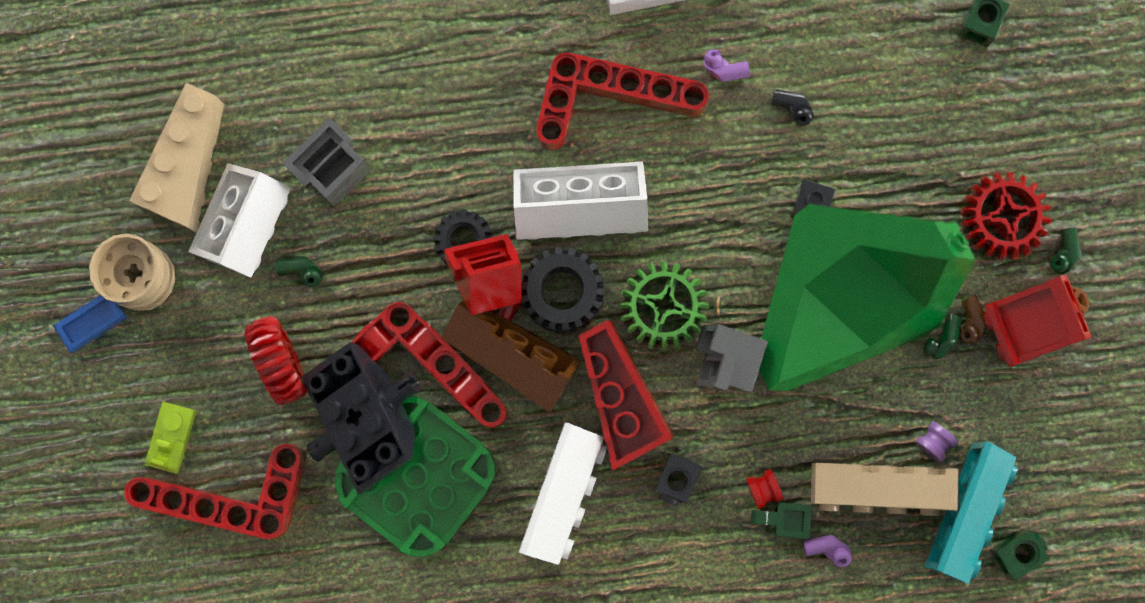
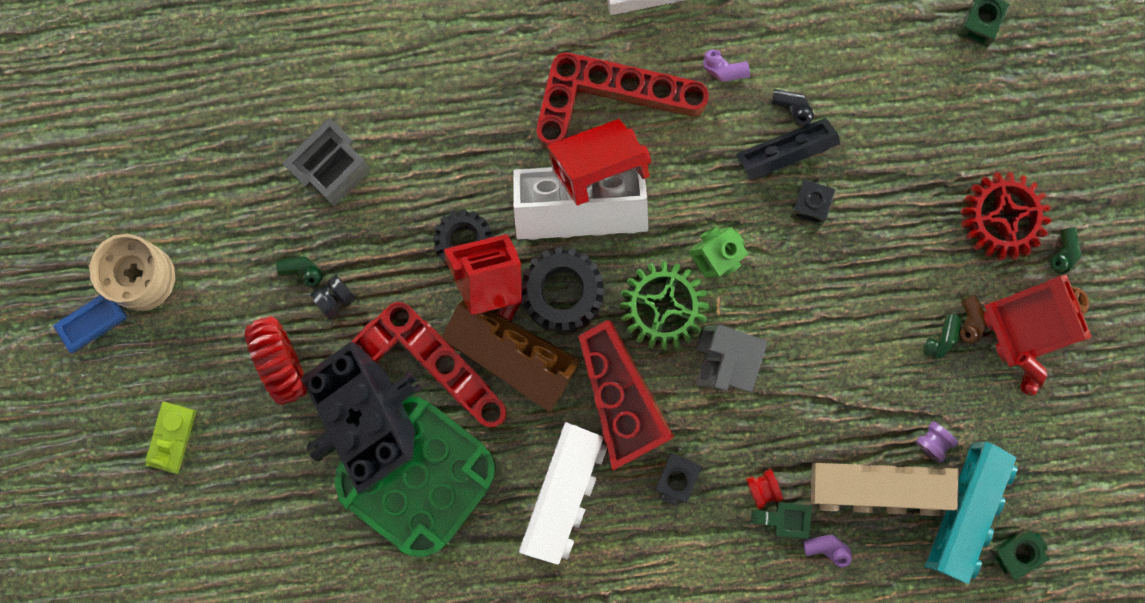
(181, 160): tan wedge -> none
(223, 505): red beam -> none
(240, 219): white slope -> none
(327, 301): none -> black wheel
(596, 156): none -> red panel
(719, 252): none -> bright green brick
(788, 149): none -> black plate
(857, 290): green panel -> none
(1034, 374): none -> red arm

